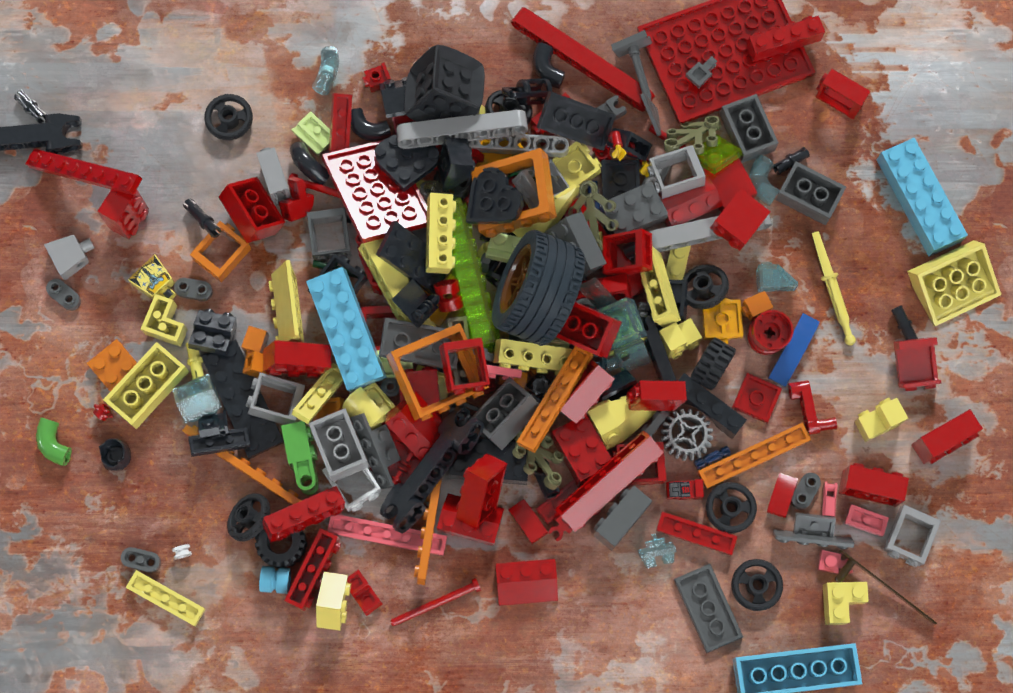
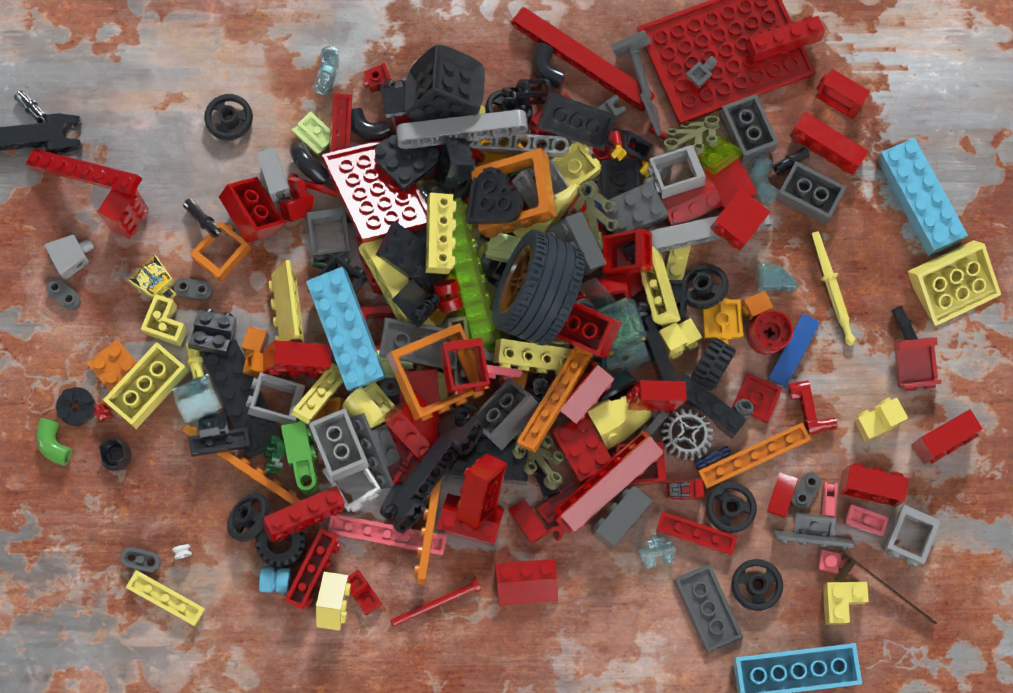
(70, 397): none -> black plate
(273, 454): none -> dark green plate
(744, 407): none -> dark grey plate
(828, 143): none -> red brick

